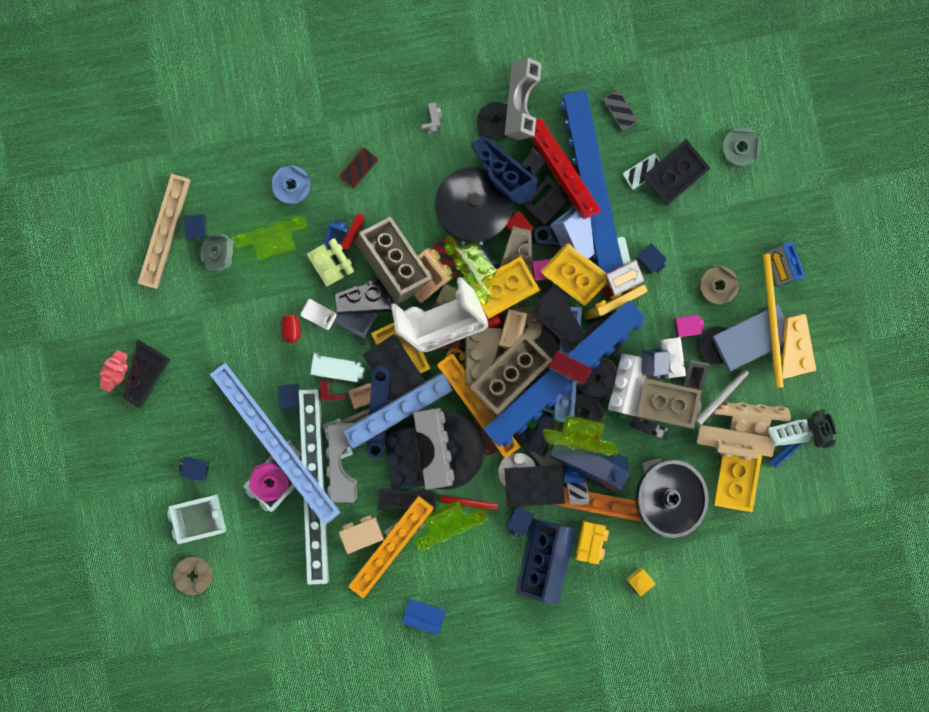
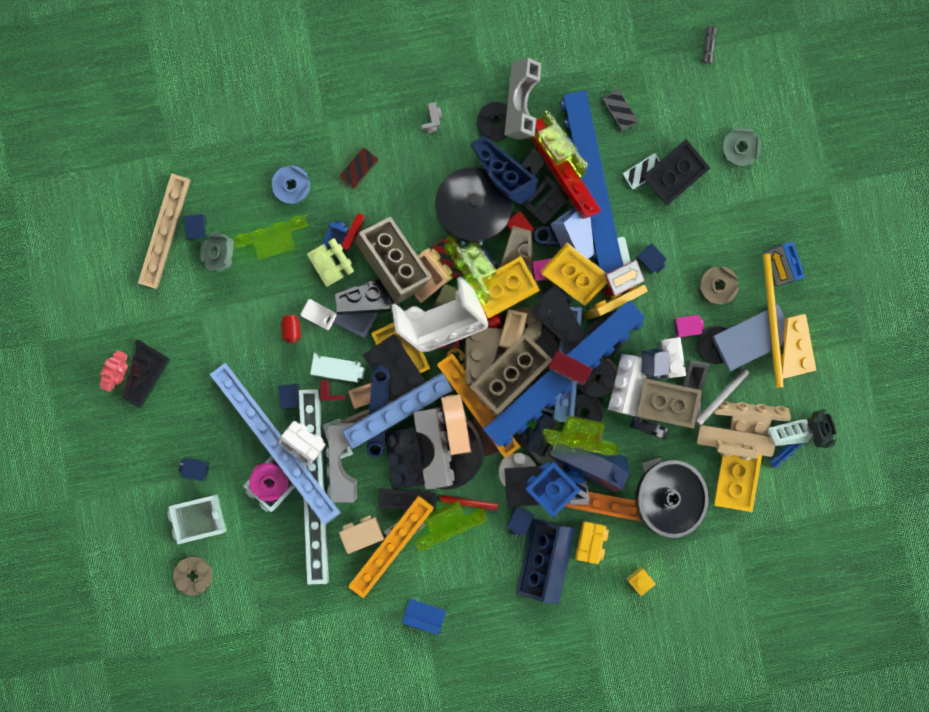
(301, 443): none -> white brick
(455, 424): none -> light nougat arch
(551, 488): none -> blue plate
(558, 145): none -> clear neon green bracket
(709, 44): none -> dark grey axle

